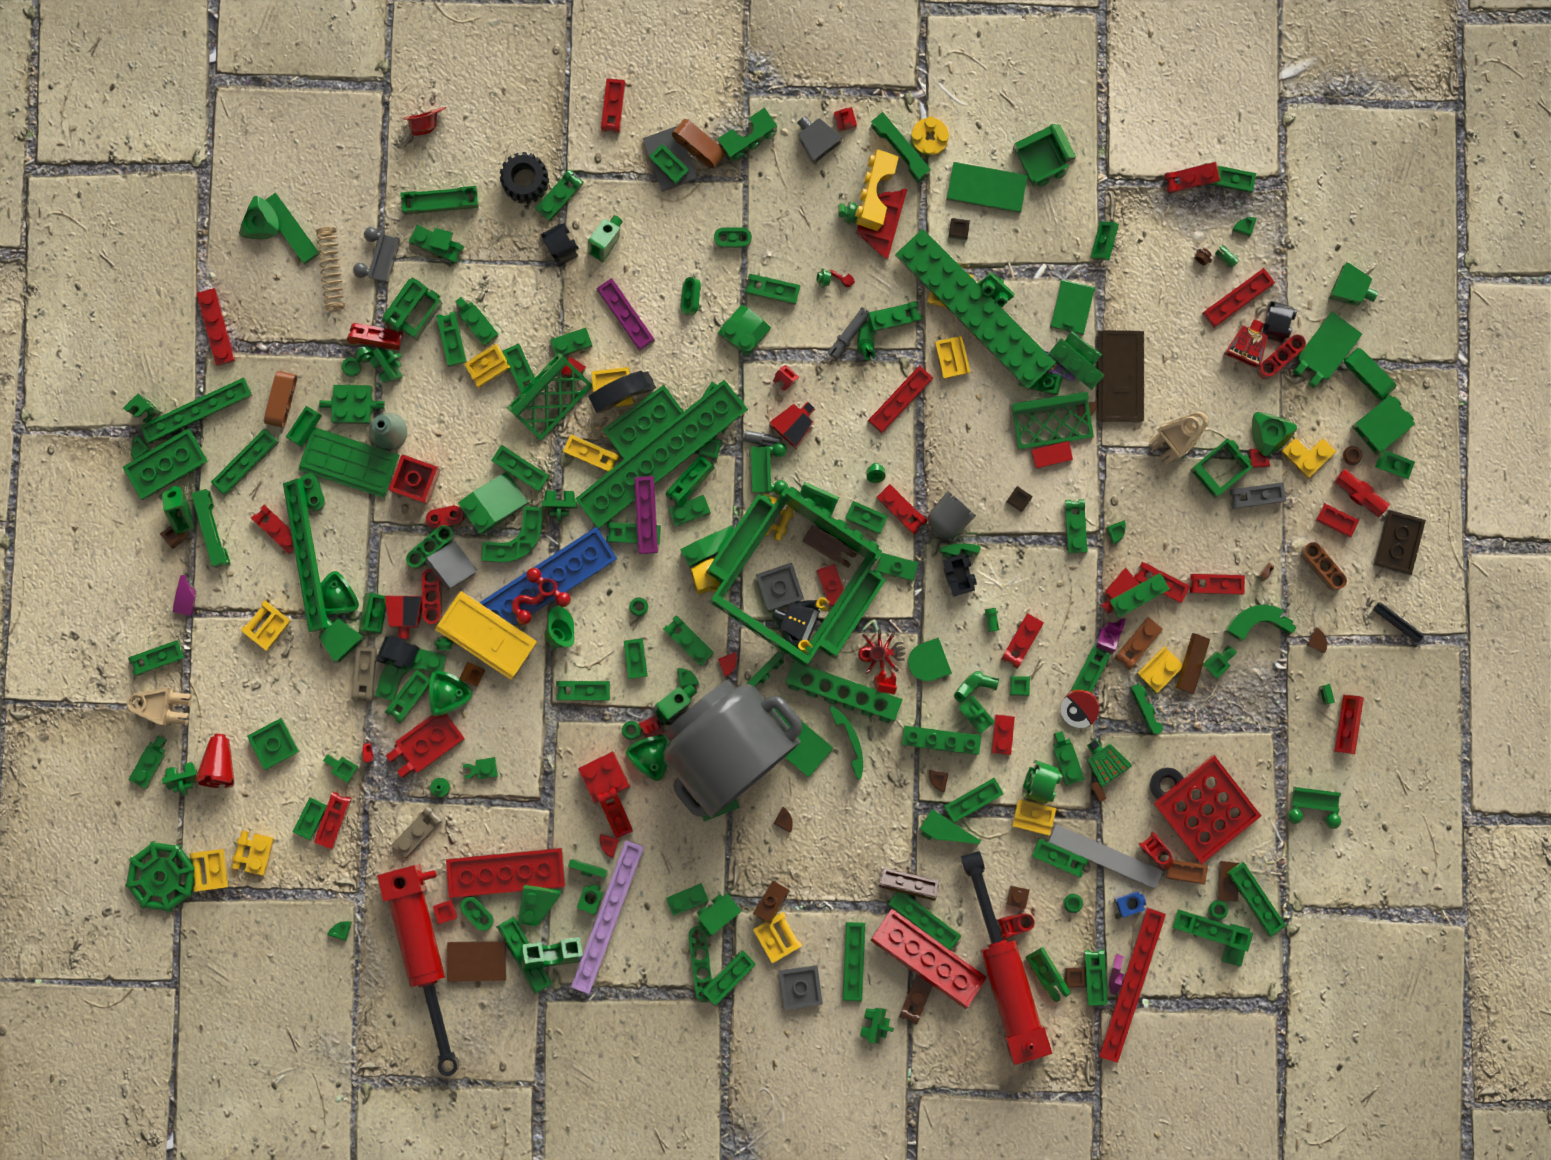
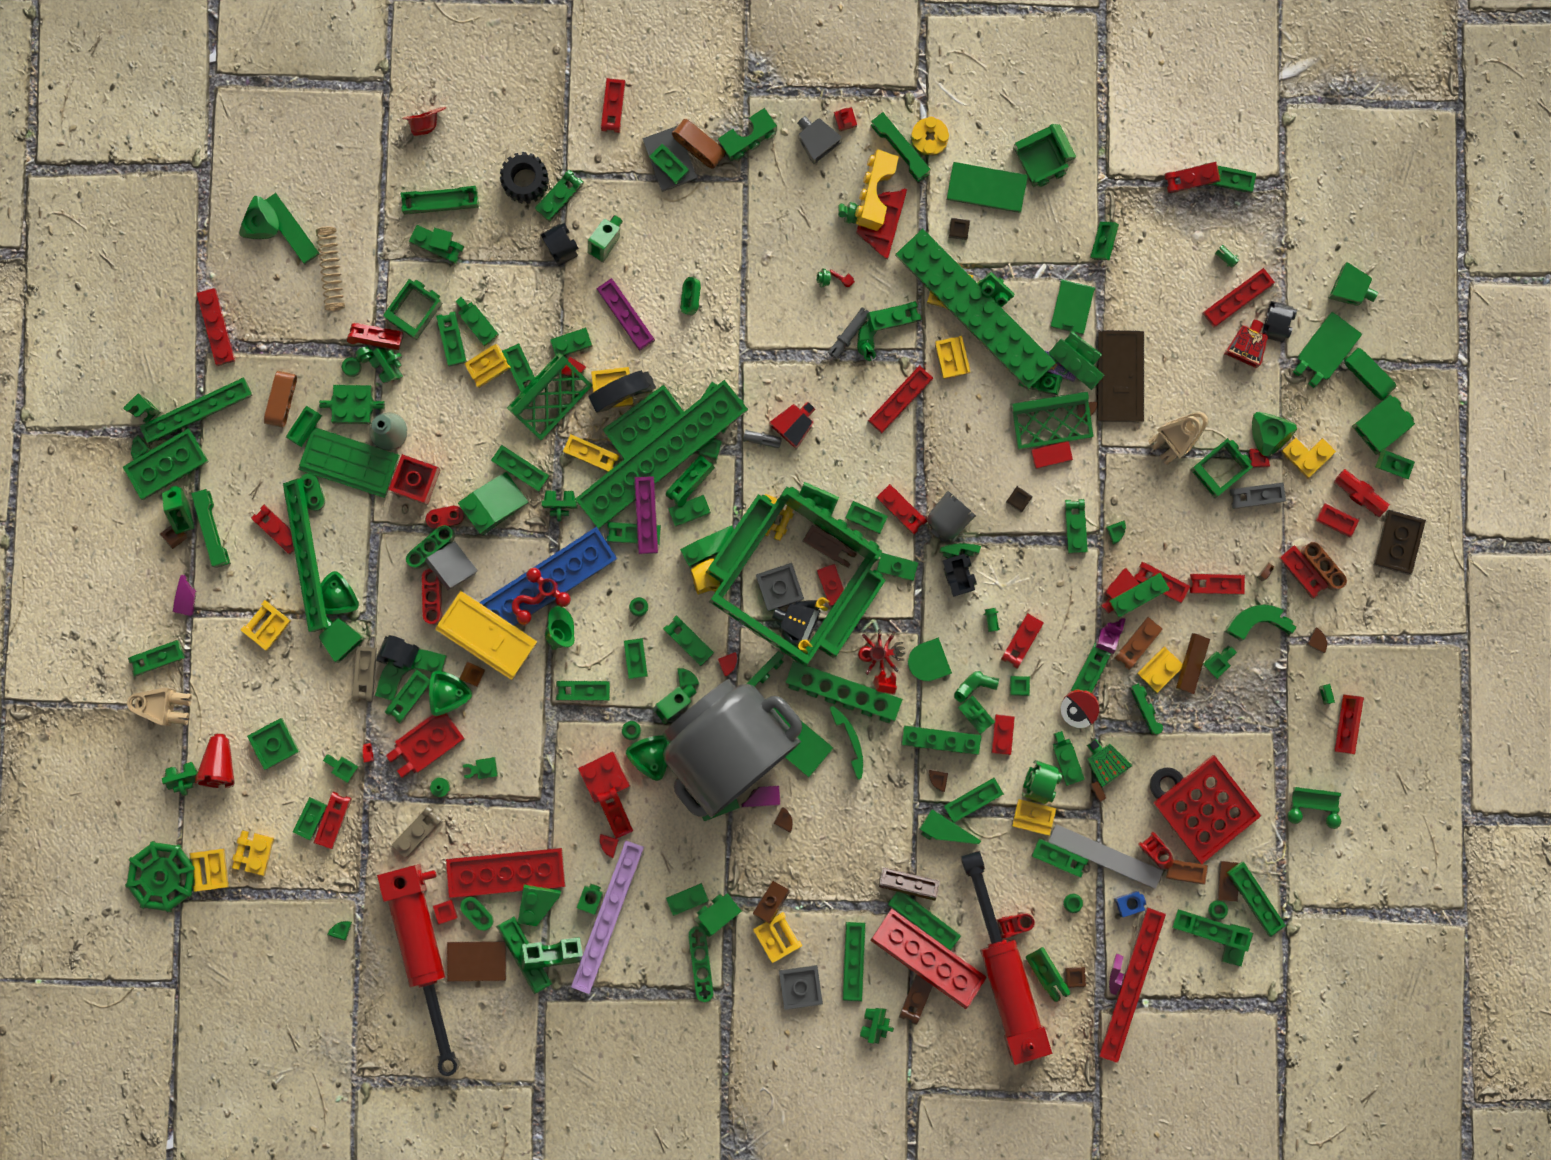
(149, 763): green hinge -> none
(244, 462): green tile -> none
(372, 613): green slope -> none
(383, 256): dark grey gear -> none
(404, 613): red torso -> none
(405, 304): green plate -> none
(443, 643): green plate -> none
(522, 544): green plate -> none
(587, 869): green plate -> none
(651, 727): red tile -> none
(728, 978): green plate -> none
(732, 235): green plate -> none
(744, 330): green slope -> none
(762, 468): green gear -> none
(763, 797): none -> magenta slope
(773, 289): green plate -> none
(787, 376): red tile -> none
(875, 473): green tile -> none
(1017, 897): reddish brown plate -> none
(1095, 978): green plate -> none
(1203, 256): reddish brown plate -> none
(1245, 226): green tile -> none
(1289, 352): red beam -> none
(1303, 571): none -> red plate
(1352, 455): reddish brown plate -> none
(1398, 622): black axle -> none

